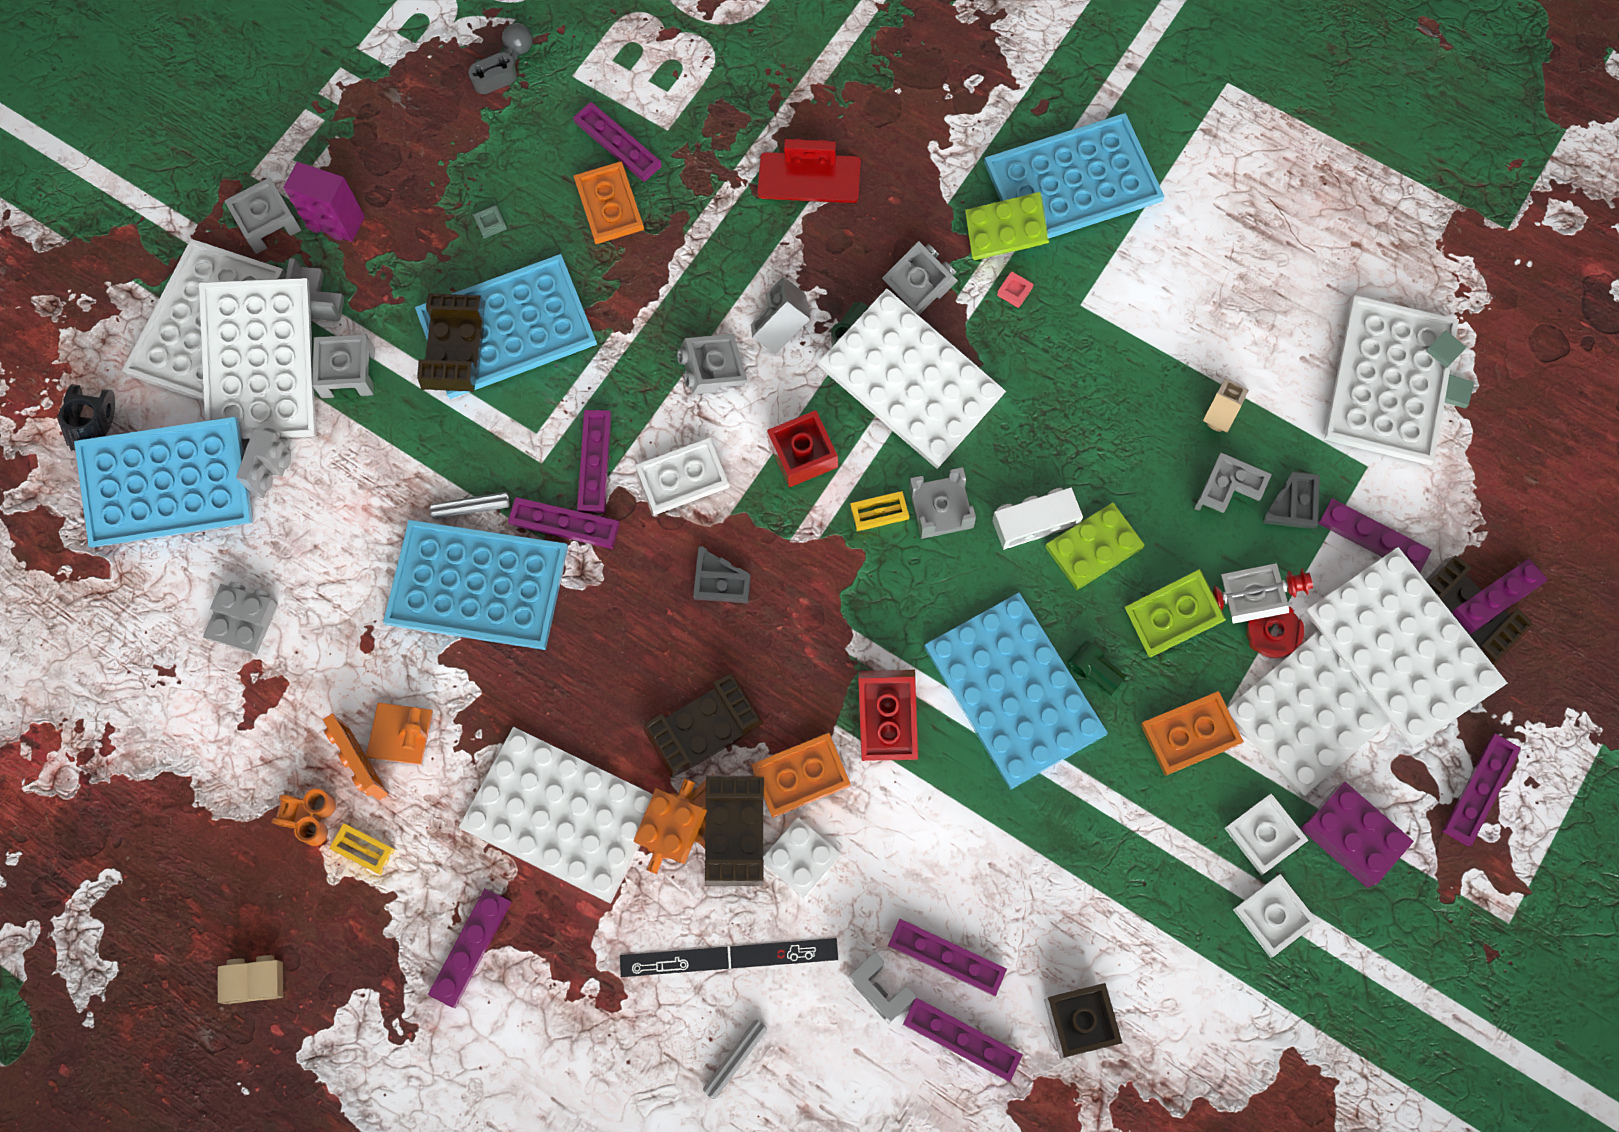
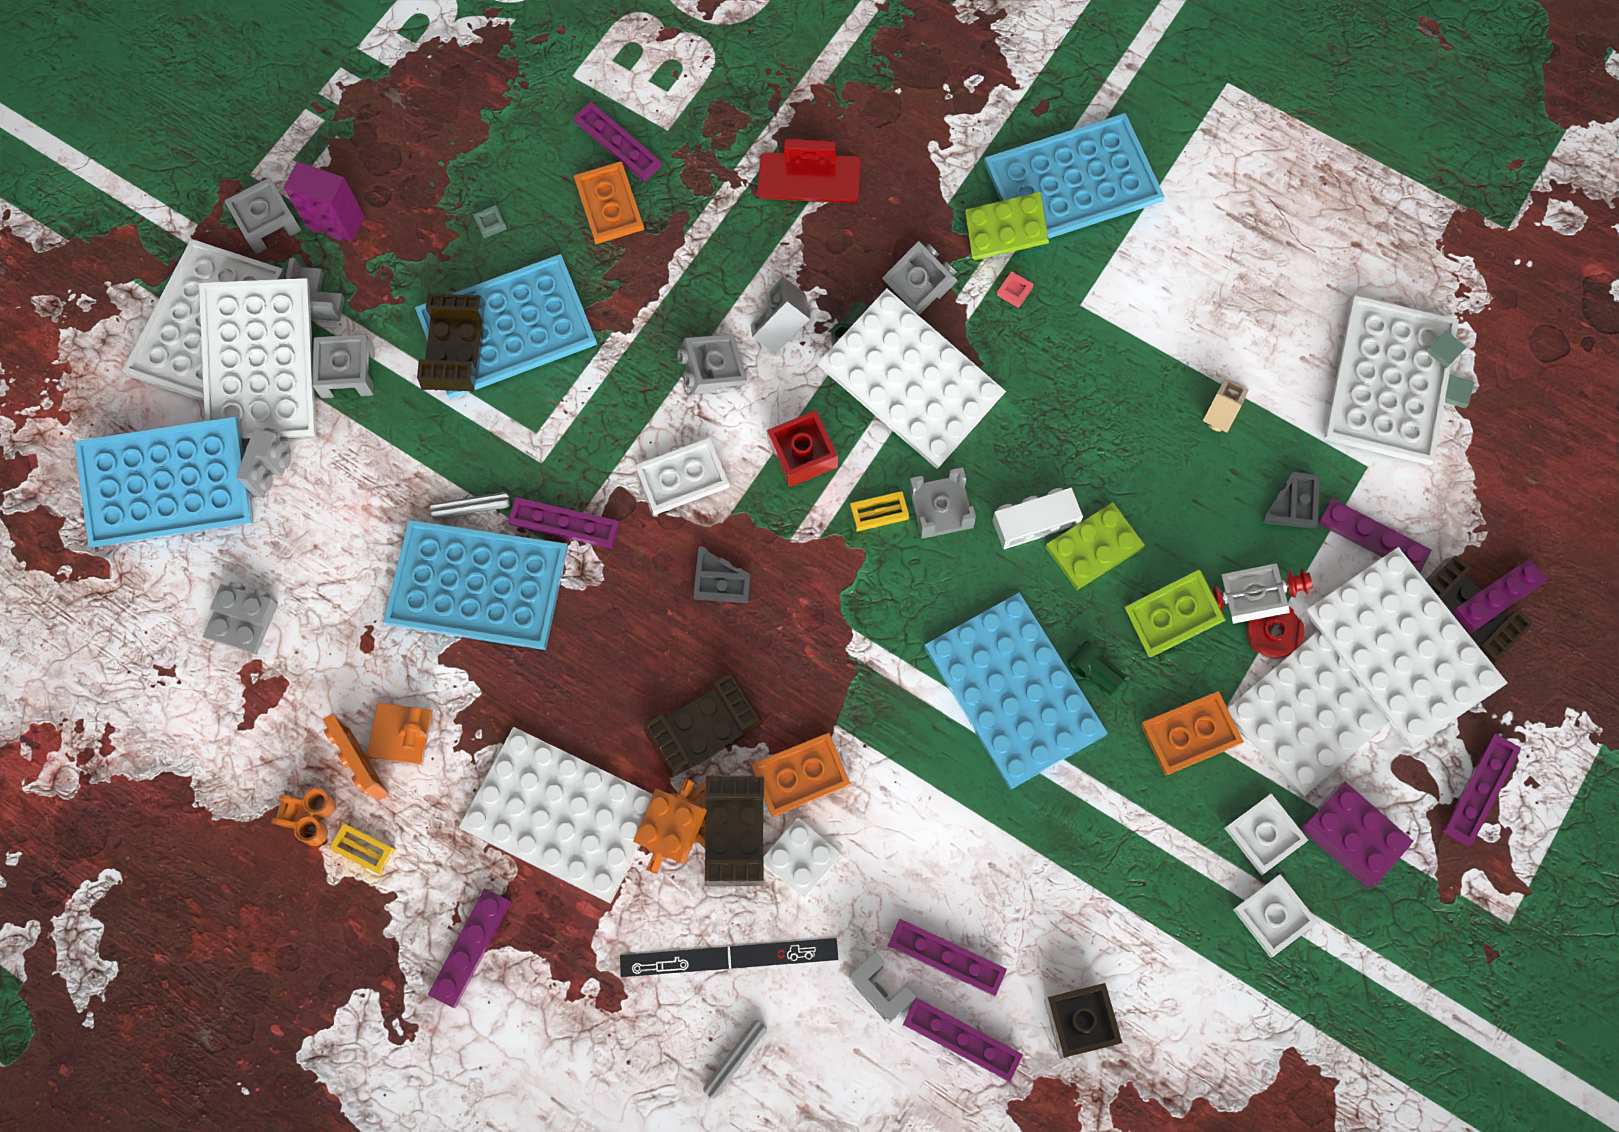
(81, 428): black piece -> none
(250, 981): tan brick -> none
(517, 41): dark grey beam -> none
(594, 461): magenta plate -> none
(888, 715): red slope -> none
(1230, 476): light grey panel -> none

